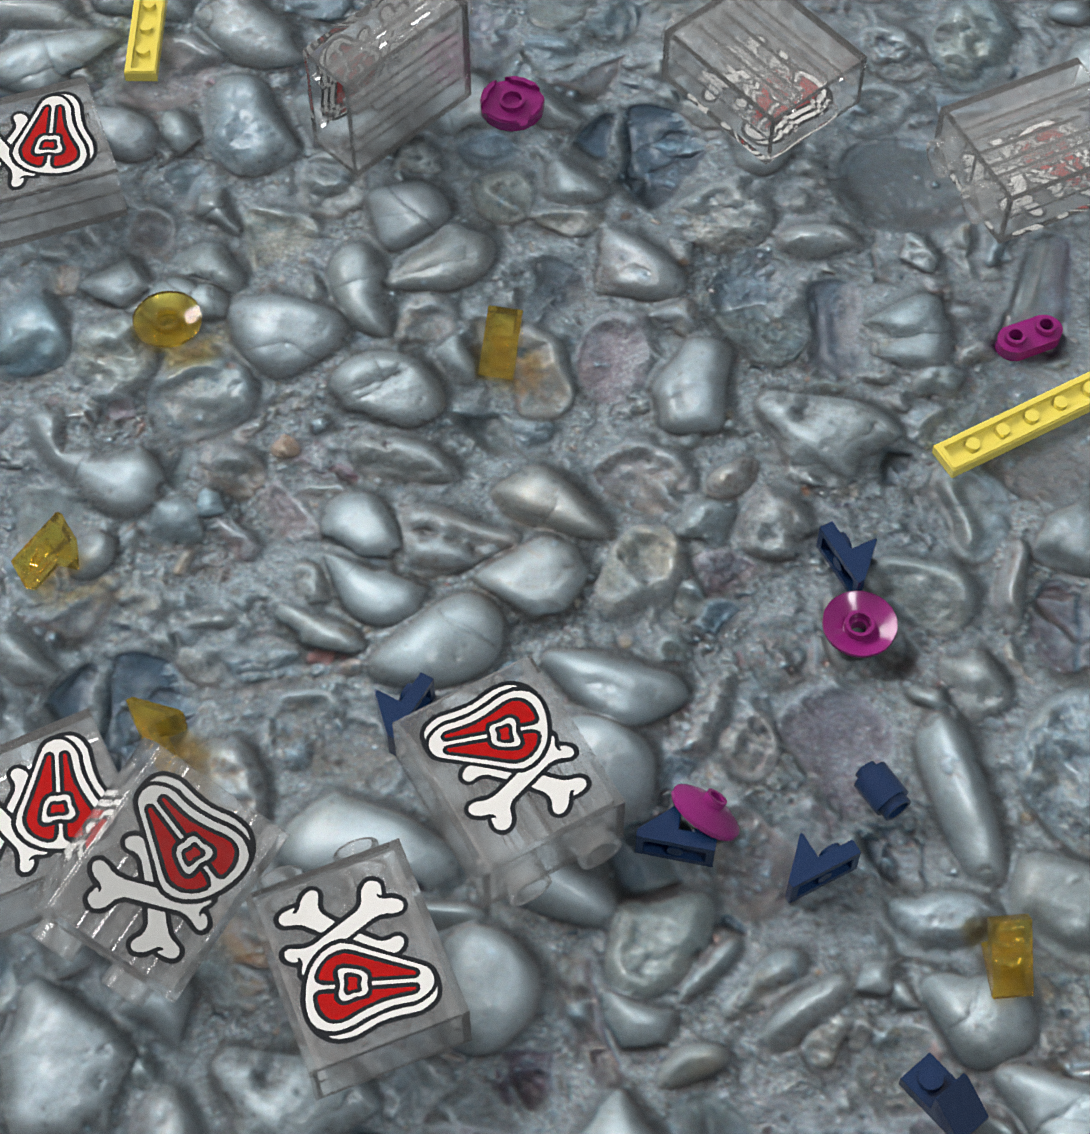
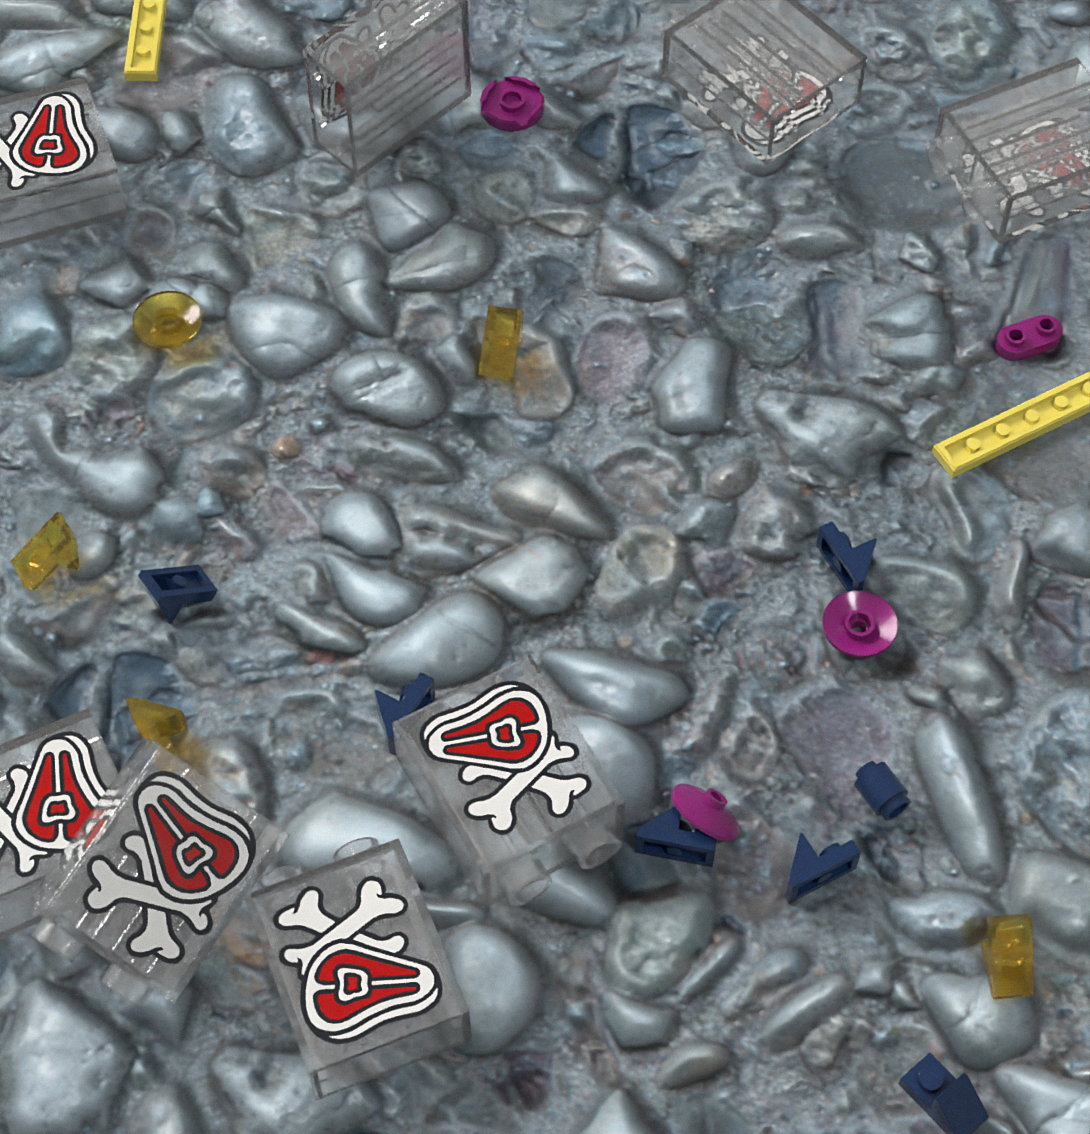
(177, 586): none -> dark blue slope

